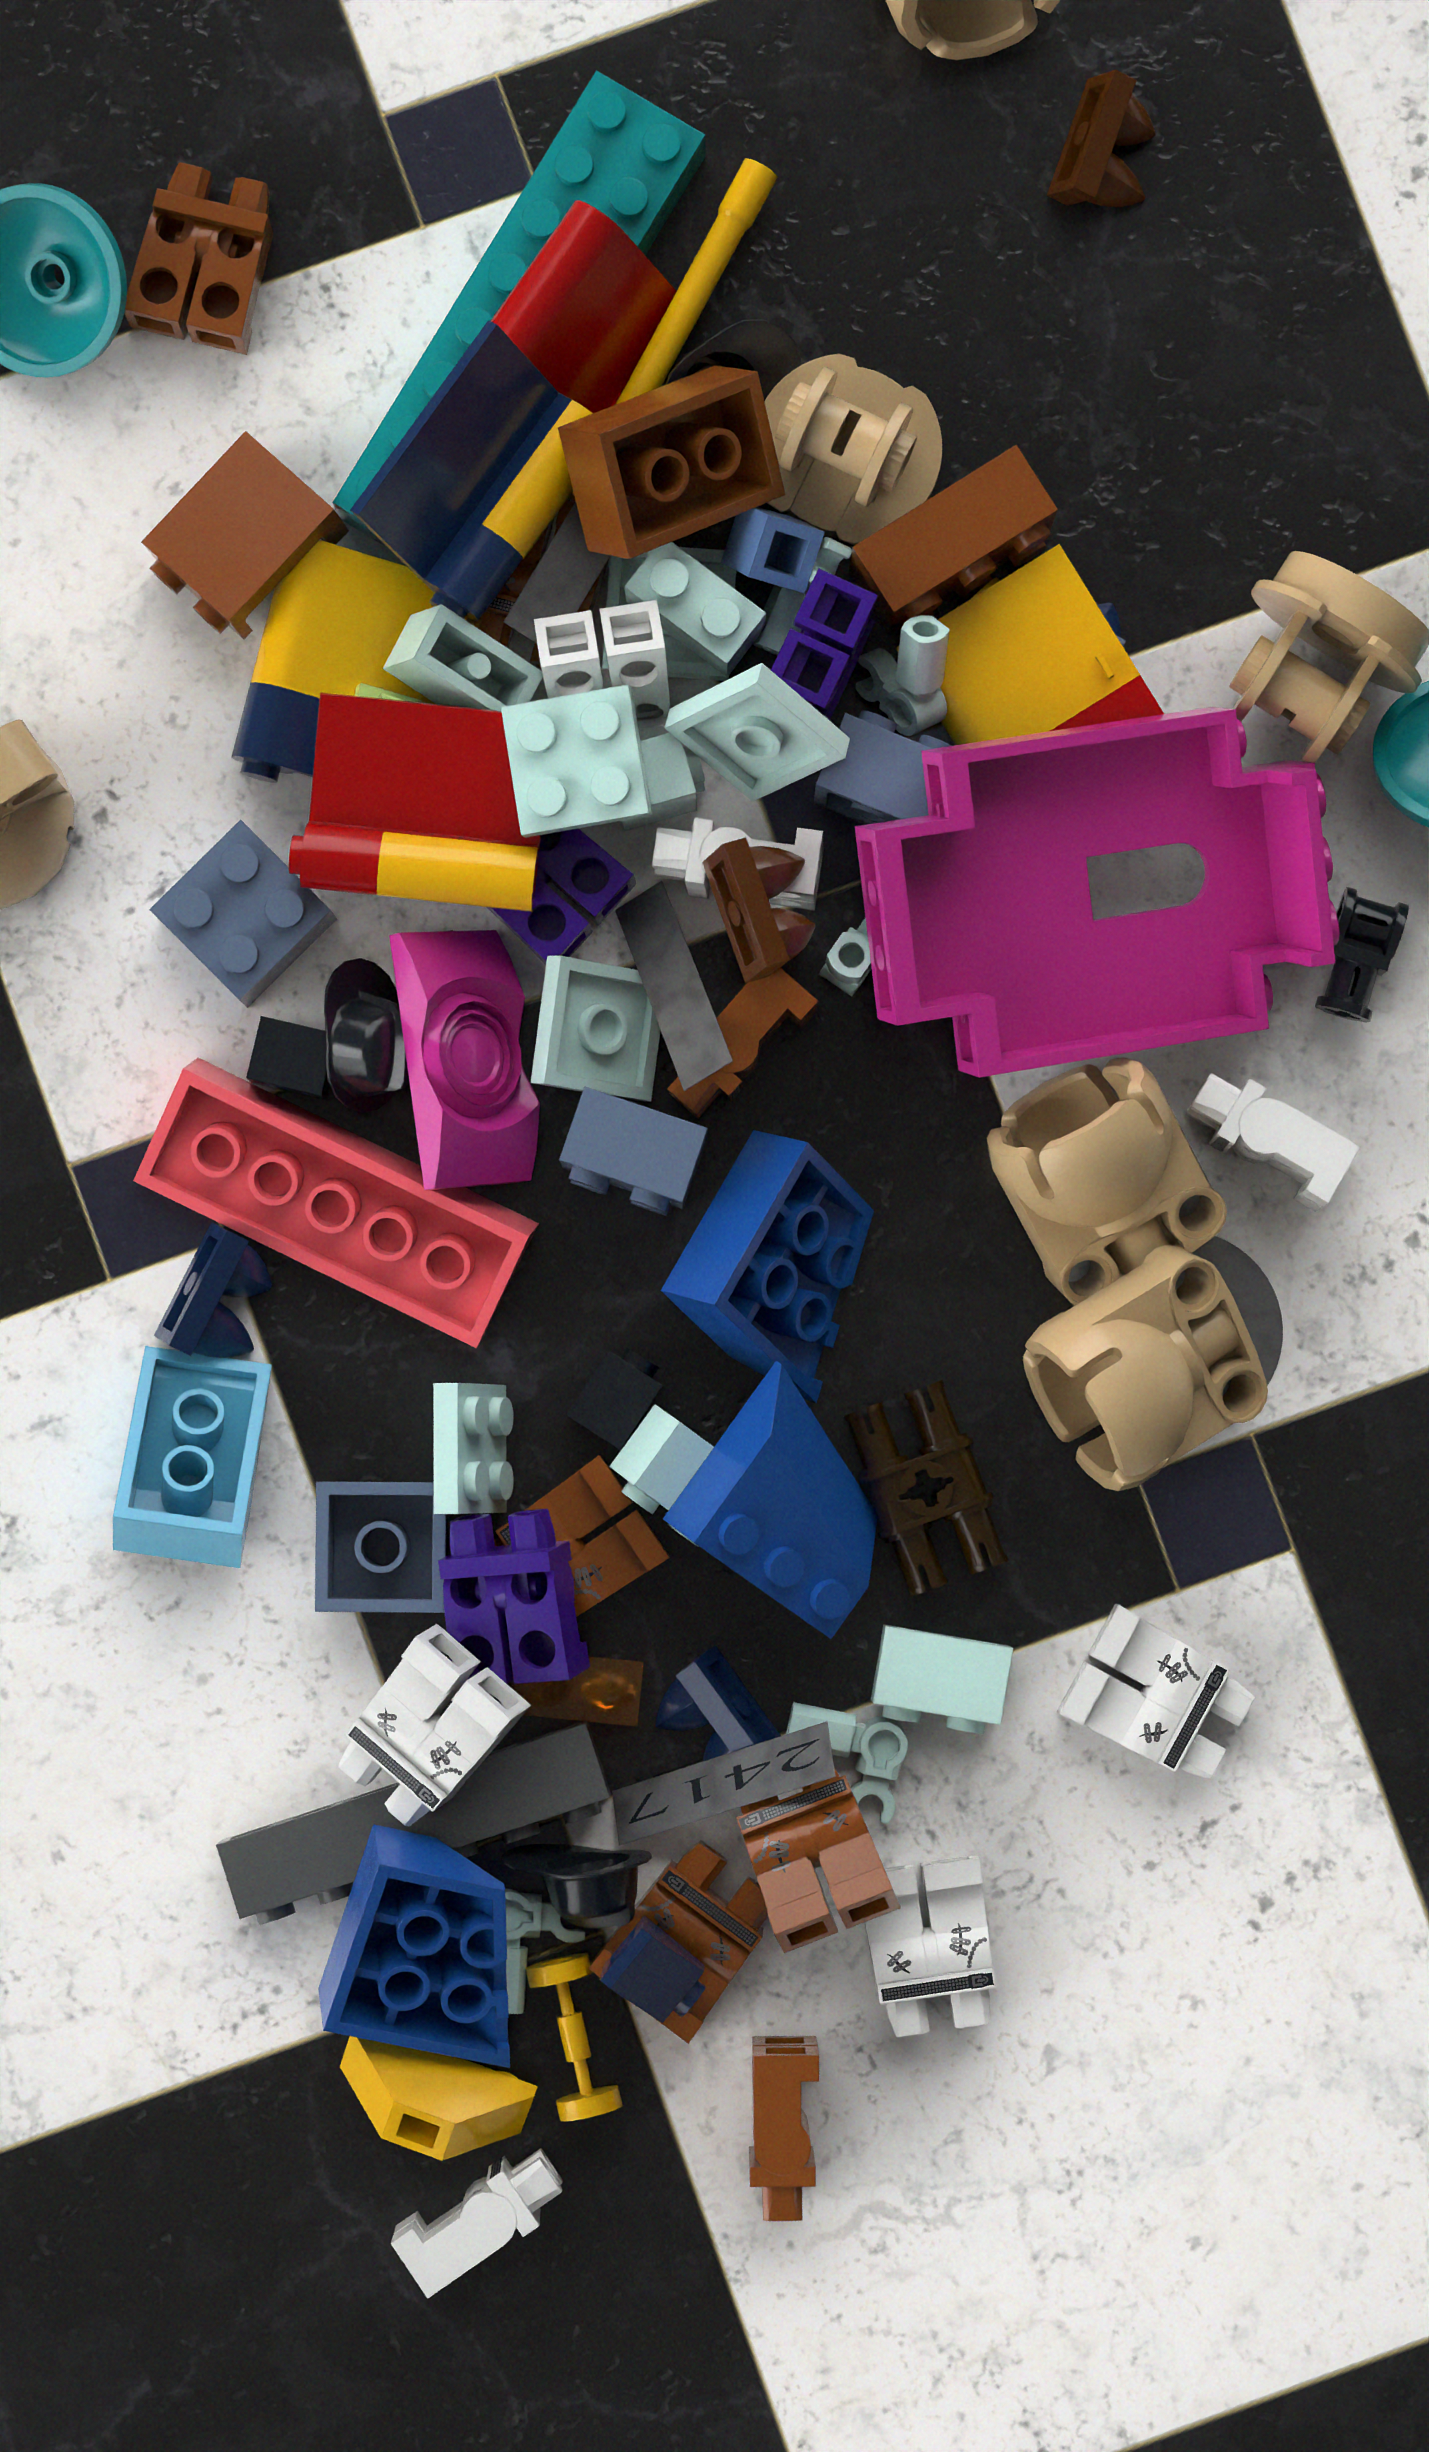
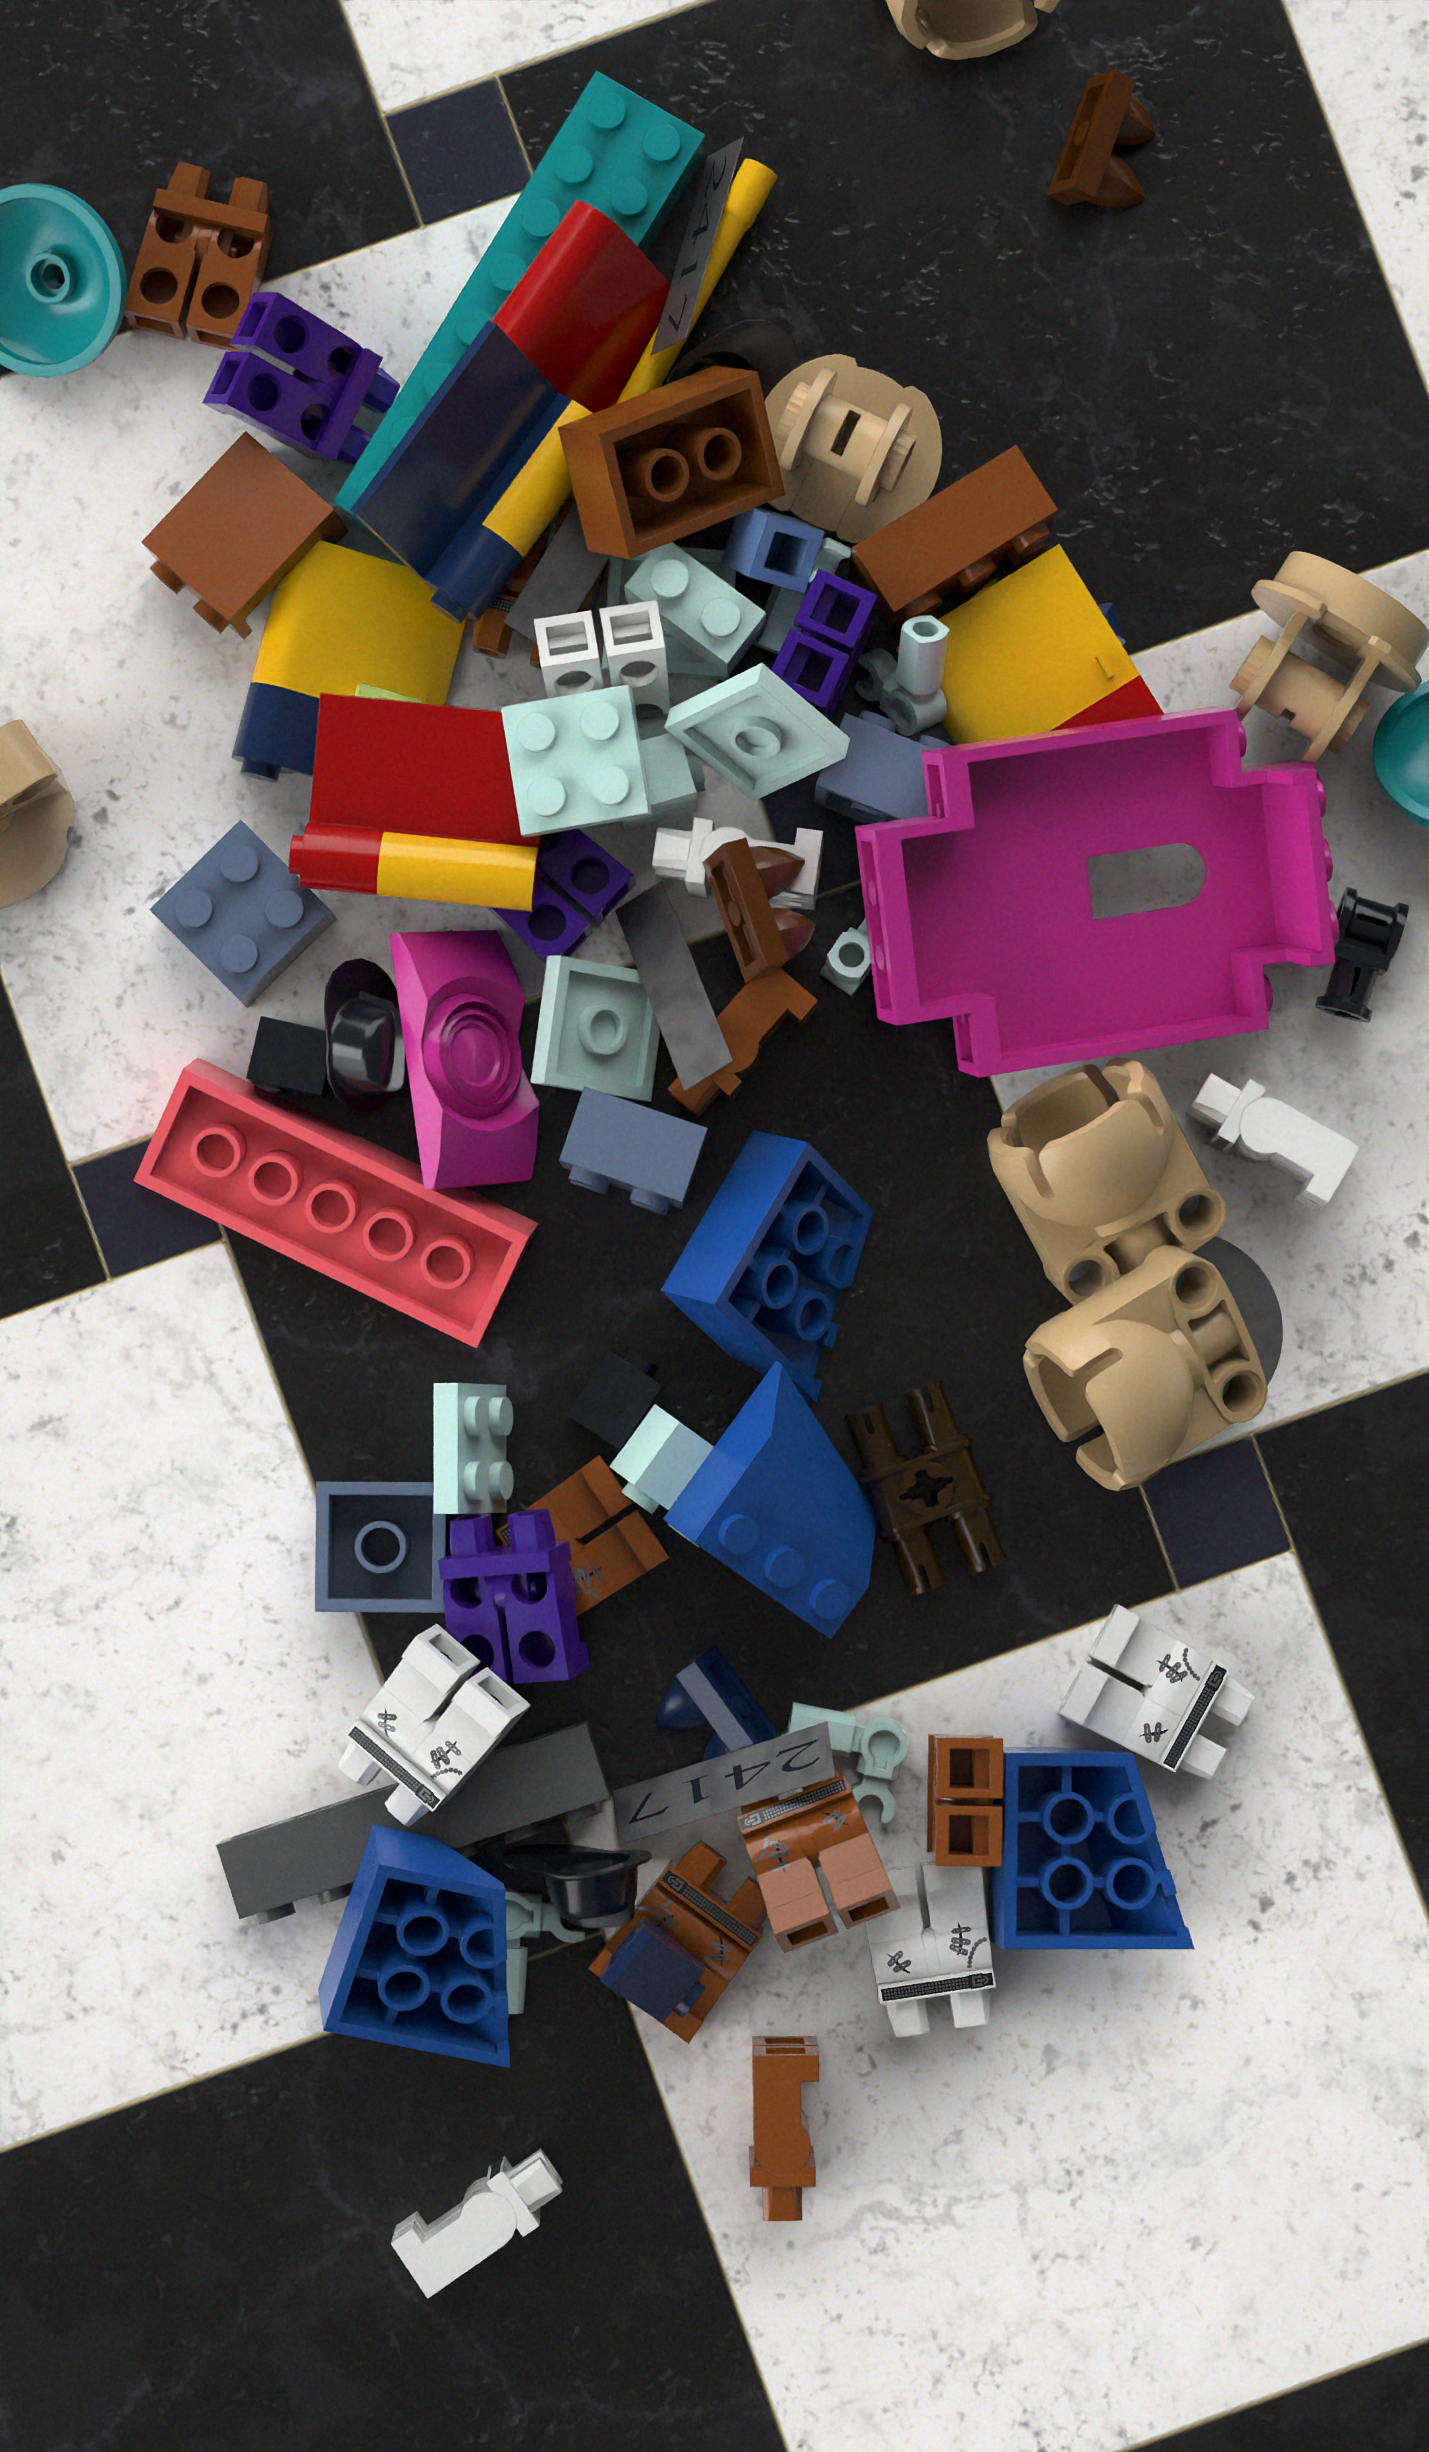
(191, 1457): medium azure slope -> none
(195, 1316): dark blue tile -> none
(300, 380): none -> dark purple hips
(434, 2099): yellow slope -> none
(459, 663): light aqua brick -> none
(574, 2039): yellow wheel -> none
(600, 1694): clear orange tile -> none
(696, 247): none -> flat silver sticker
(941, 1677): light aqua brick -> none
(961, 1786): none -> dark orange hips
(1080, 1856): none -> blue wedge

